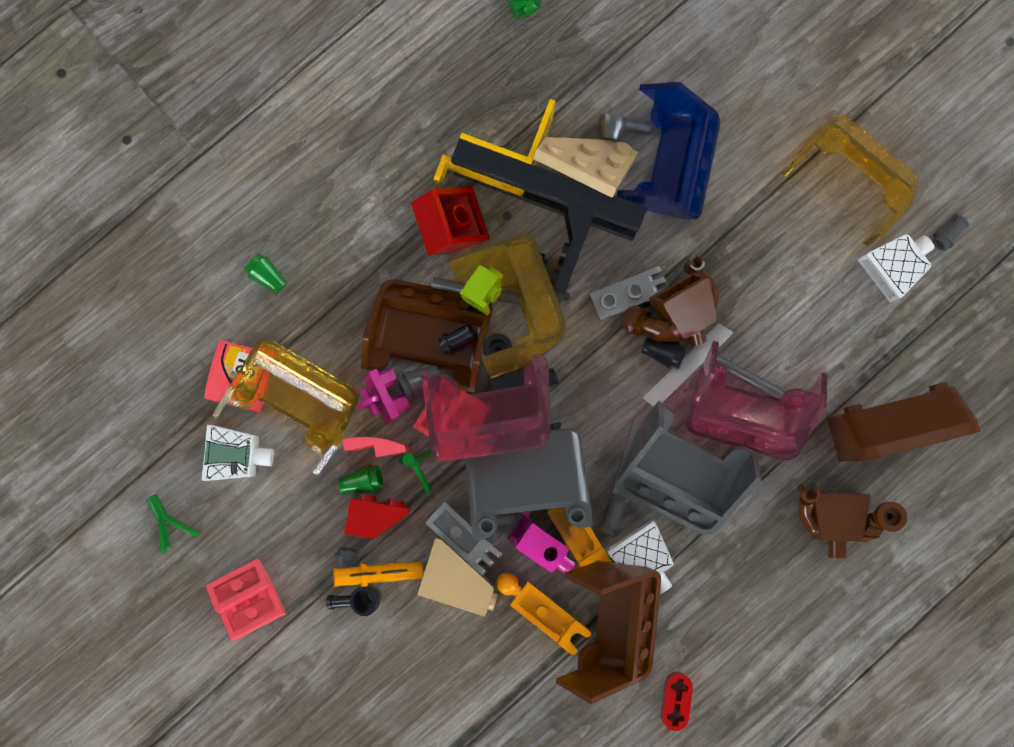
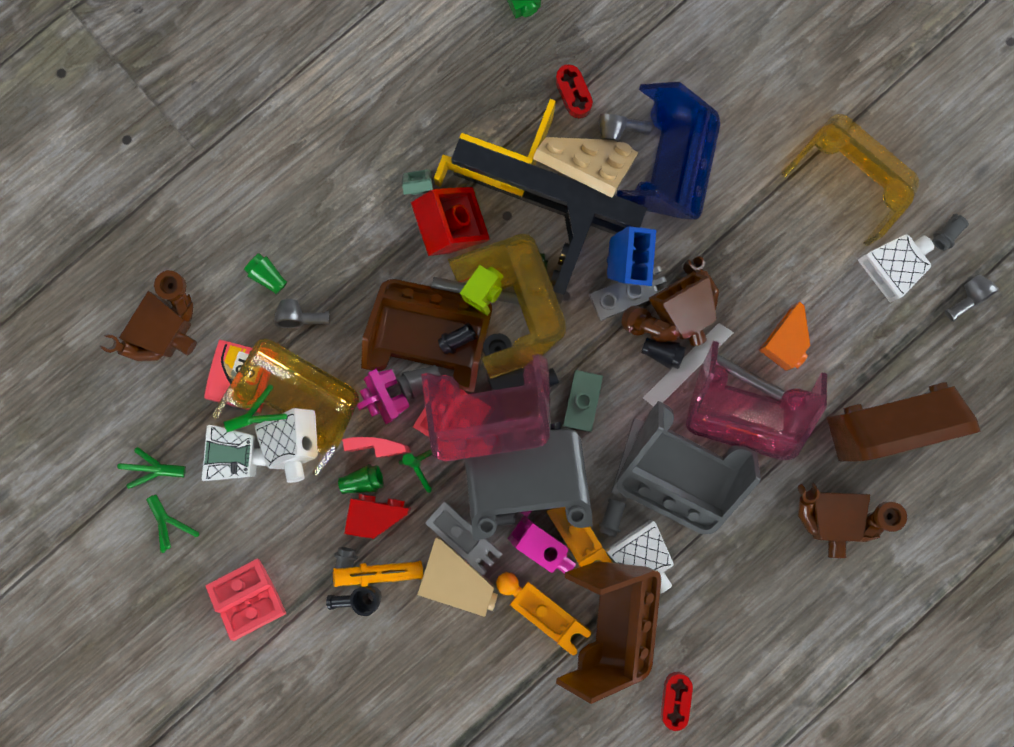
(156, 326): none -> reddish brown torso
(156, 470): none -> green plant
(248, 418): none -> green plant
(289, 442): none -> white torso
(291, 316): none -> flat silver bar
(417, 182): none -> sand green plate
(580, 88): none -> red beam
(583, 401): none -> sand green plate
(632, 256): none -> blue torso
(789, 339): none -> orange slope
(978, 291): none -> flat silver bar

